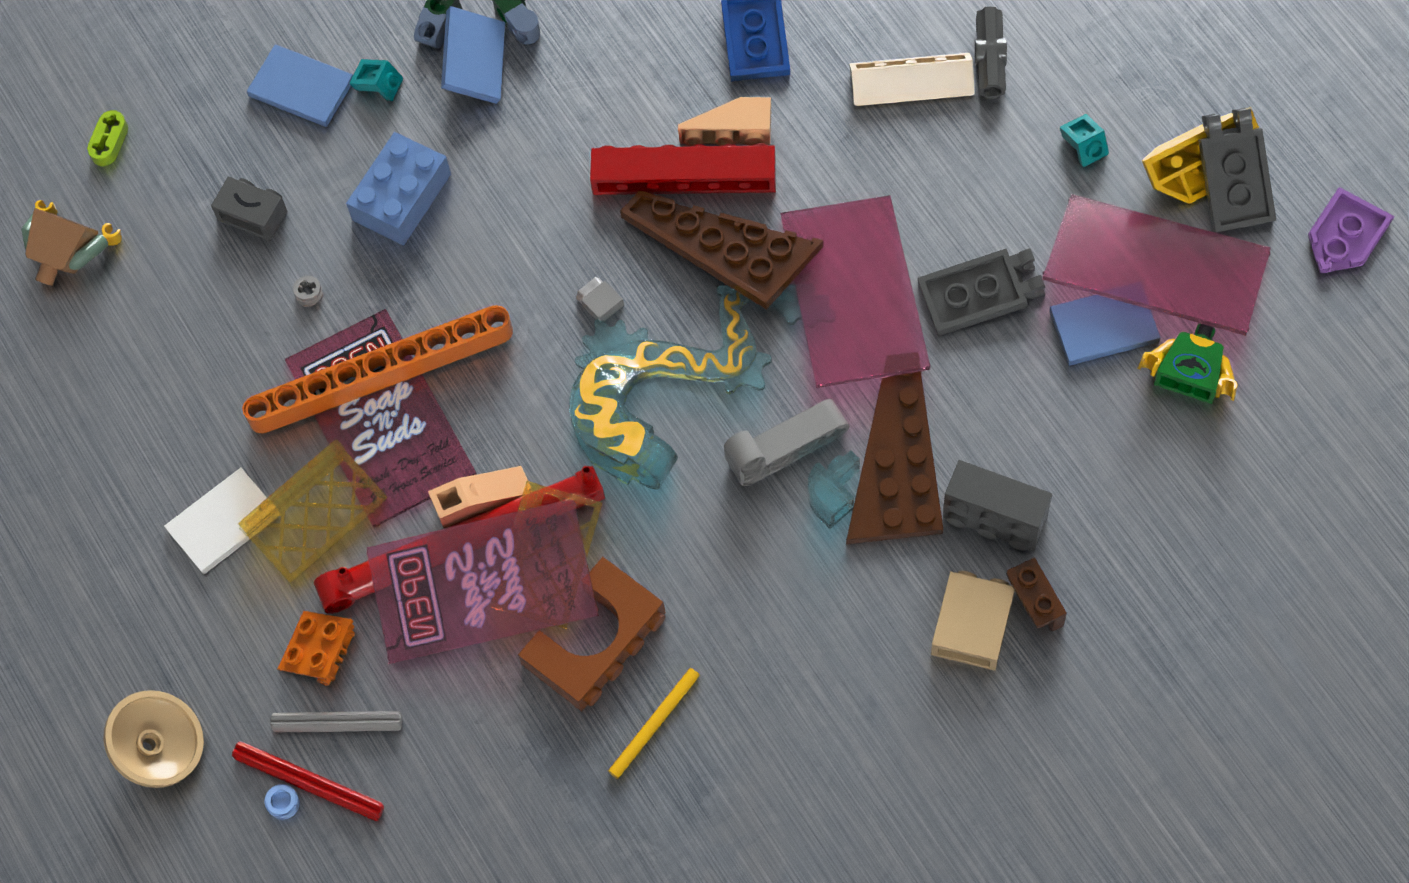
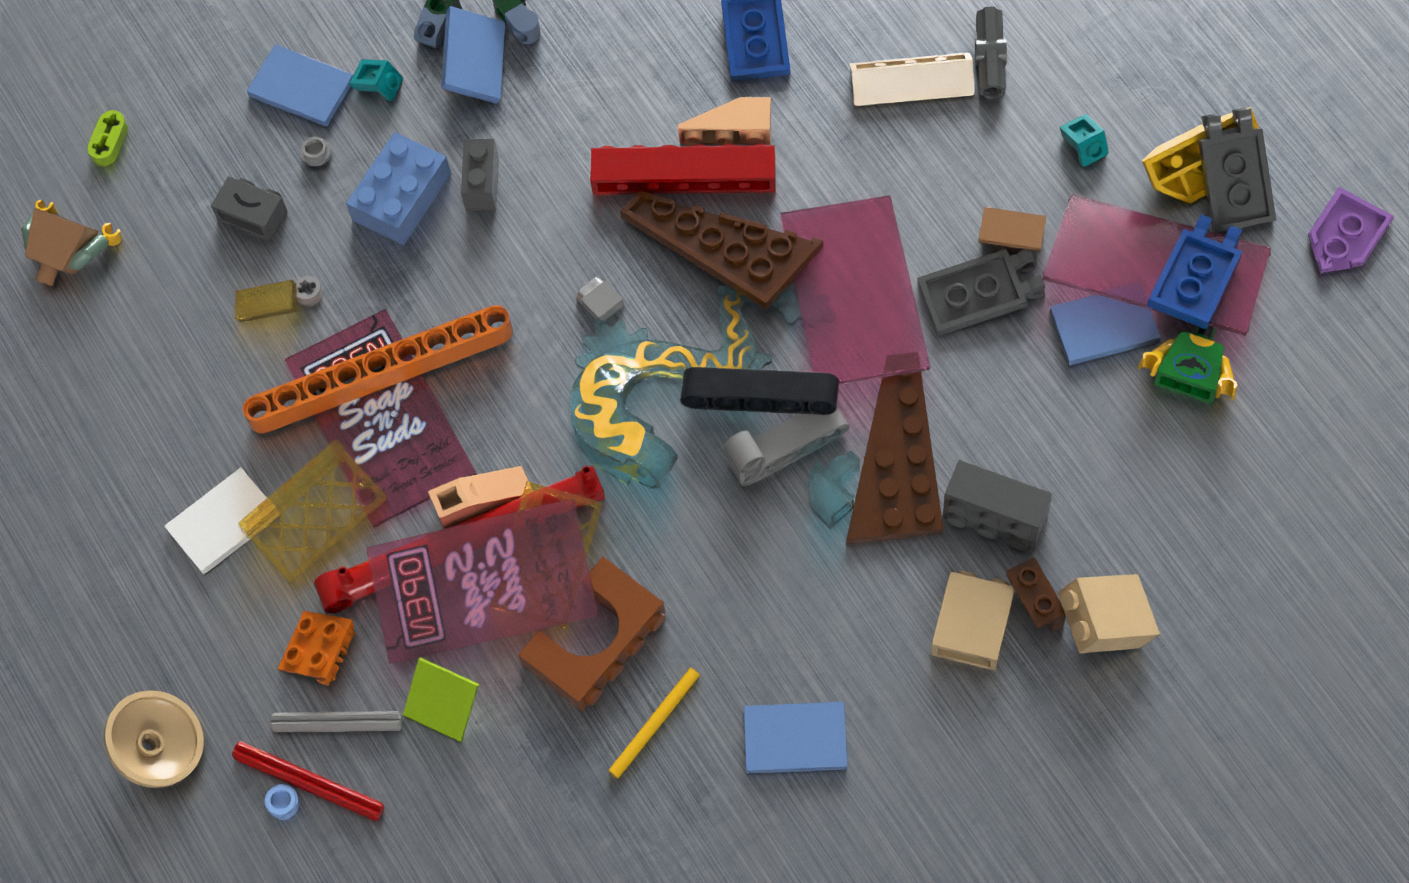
(266, 301): none -> clear yellow tile
(315, 151): none -> light grey plate
(440, 699): none -> lime piece
(479, 174): none -> dark grey brick
(760, 390): none -> black beam
(795, 737): none -> medium blue tile
(1012, 229): none -> medium nougat panel
(1108, 613): none -> tan brick
(1196, 274): none -> blue tile

